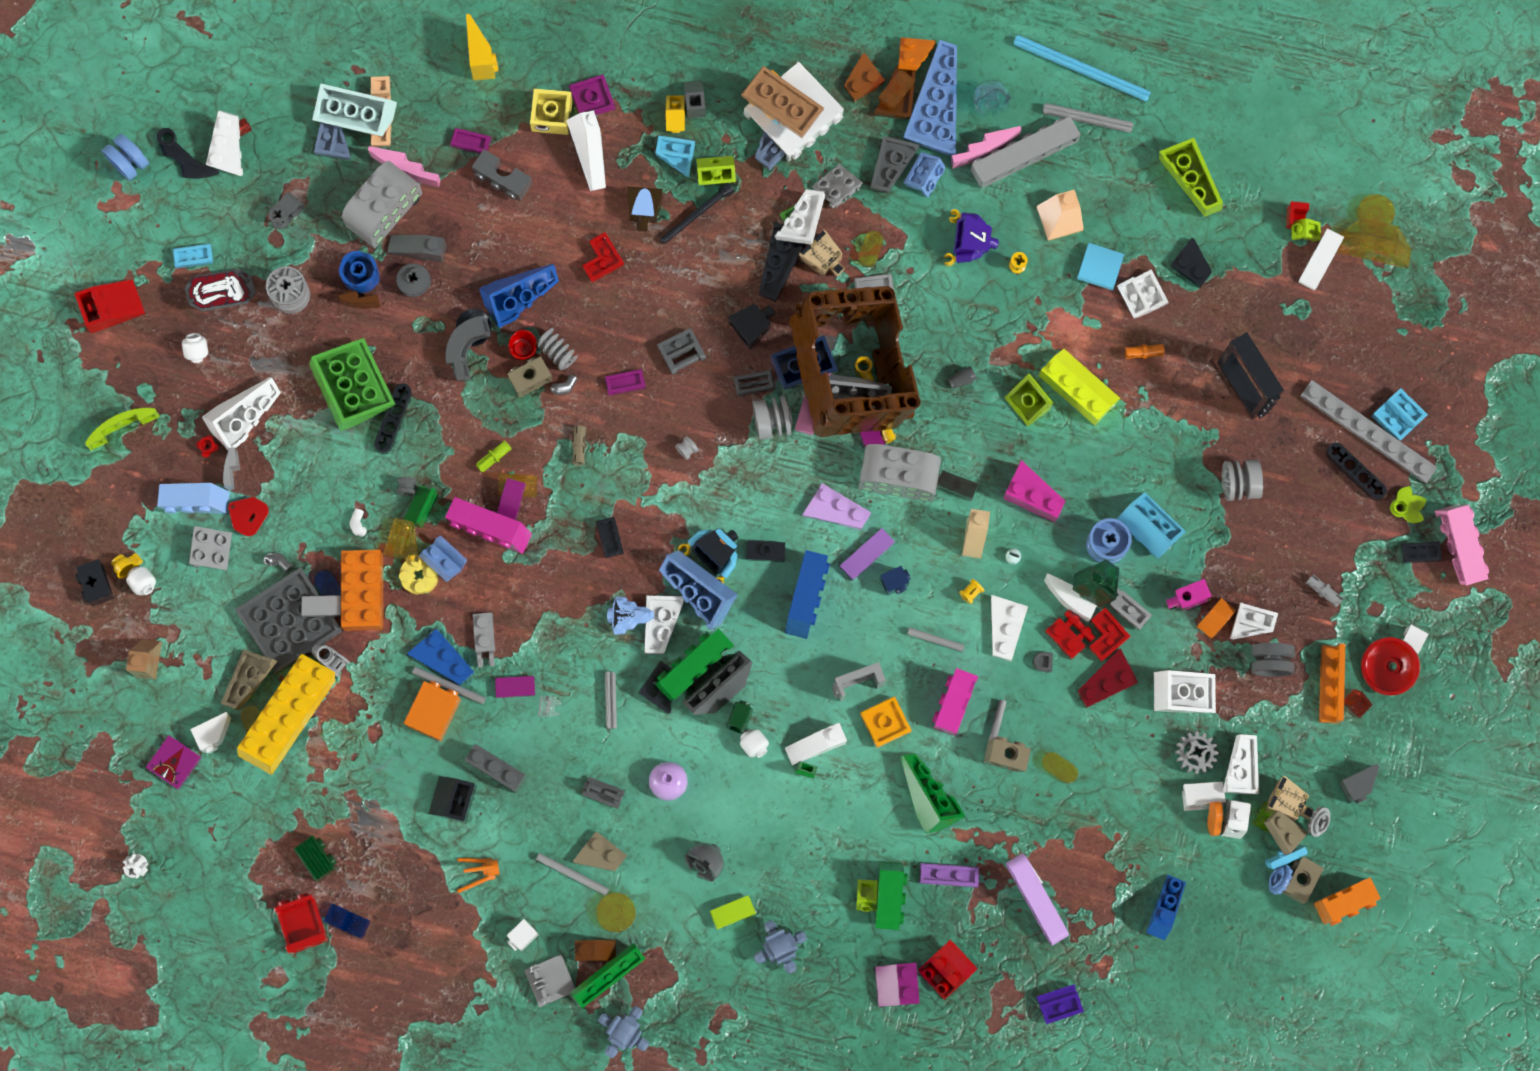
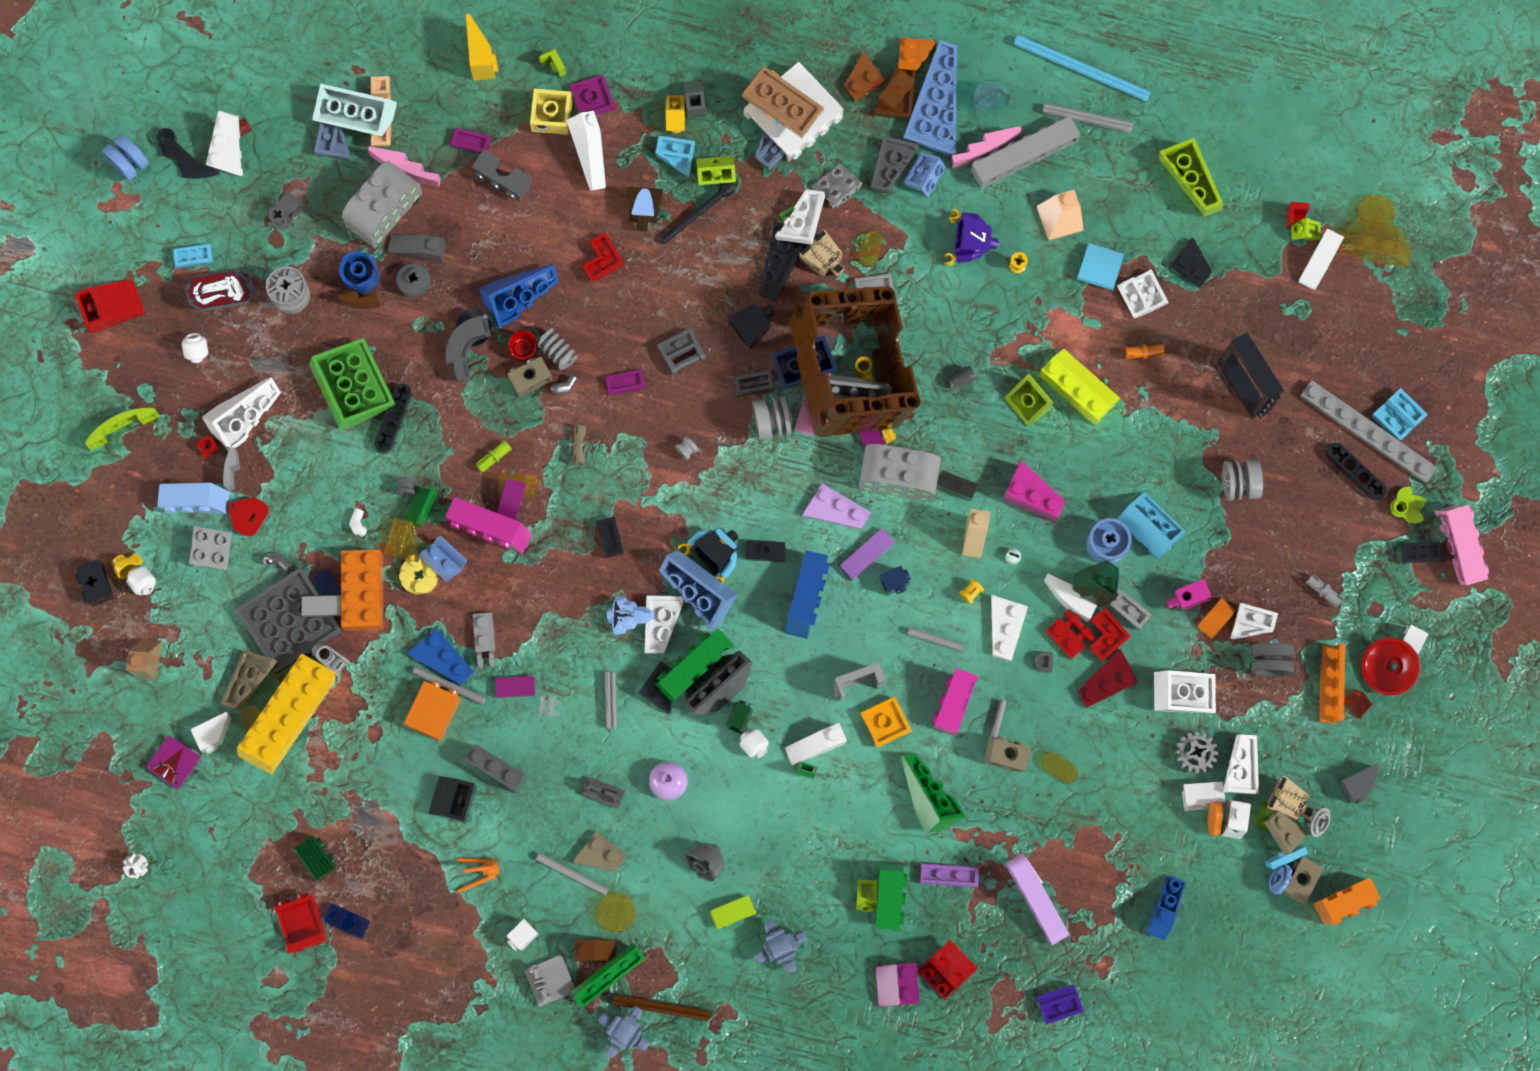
(551, 57): none -> lime bracket
(661, 1007): none -> reddish brown axle

